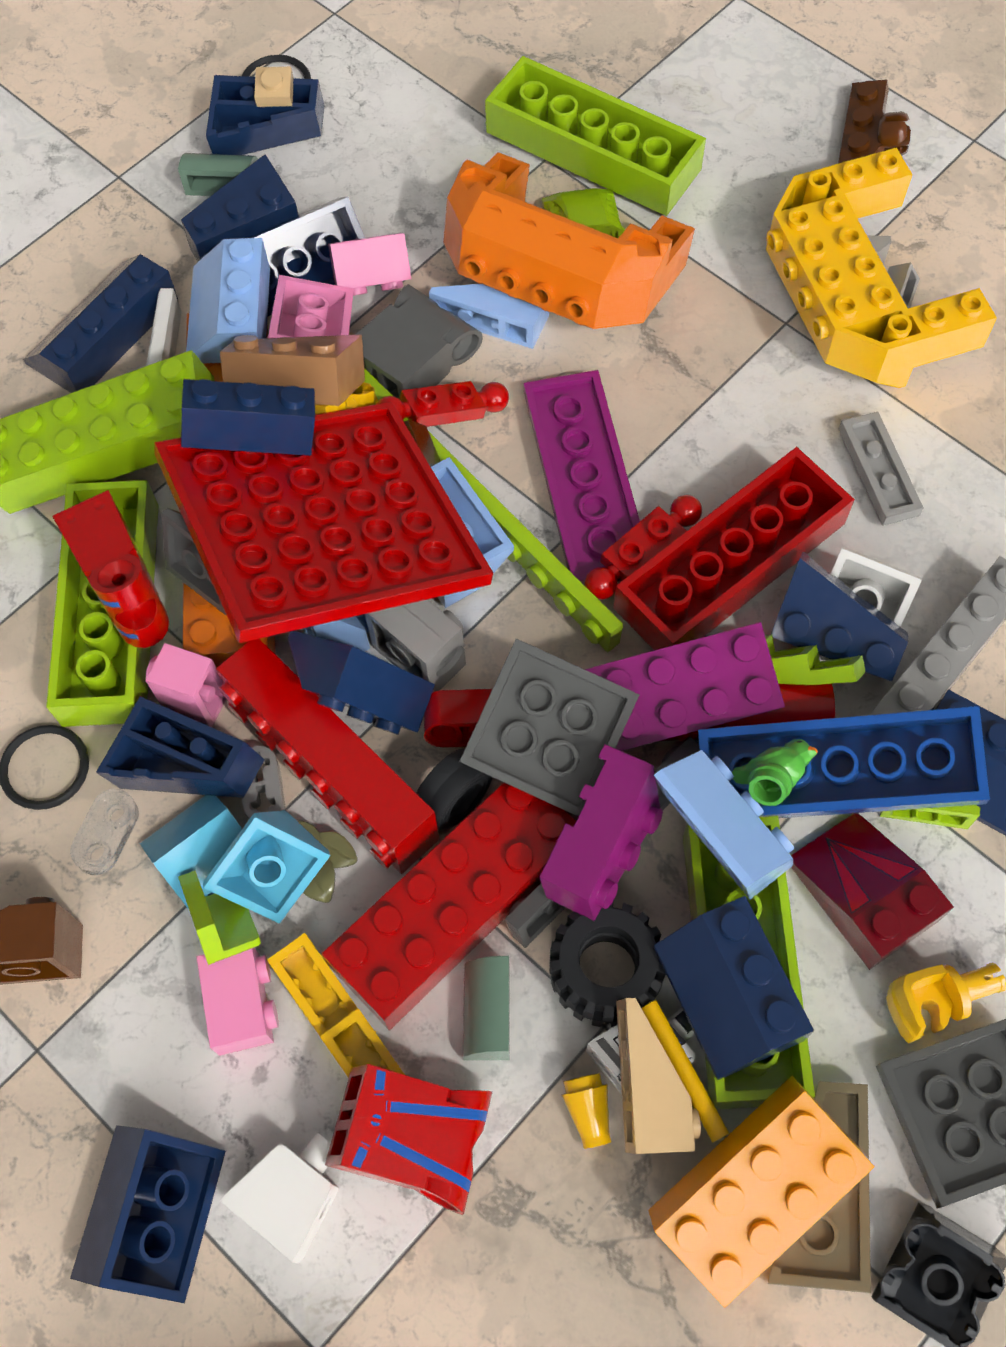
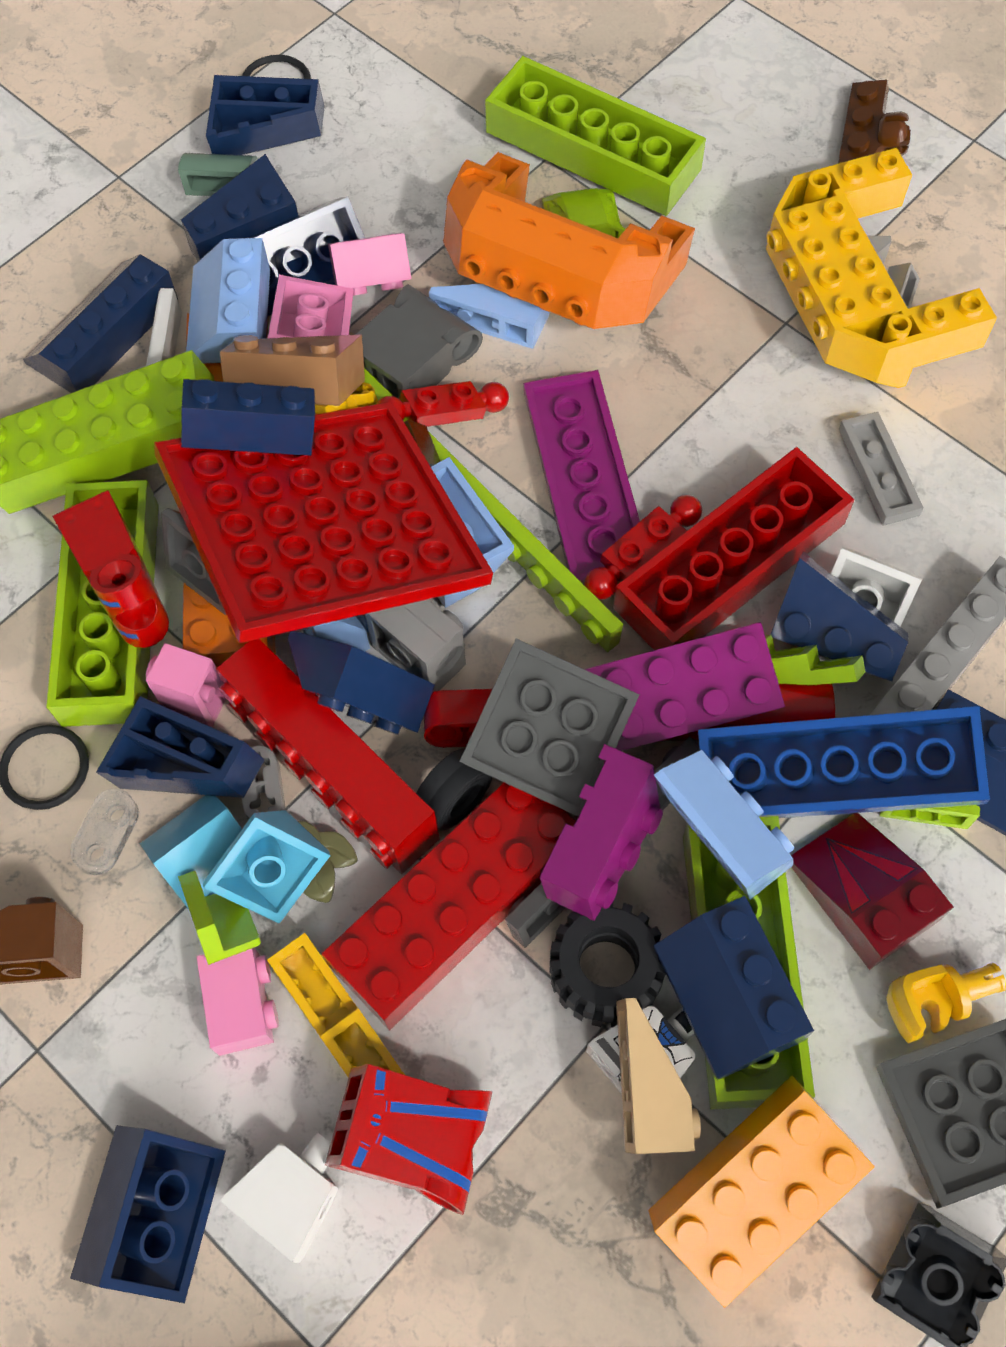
(273, 86): tan plate -> none
(486, 1009): sand green brick -> none
(588, 1106): yellow cone -> none
(700, 1099): yellow bar -> none
(775, 771): bright green animal -> none
(837, 1247): dark tan wing -> none

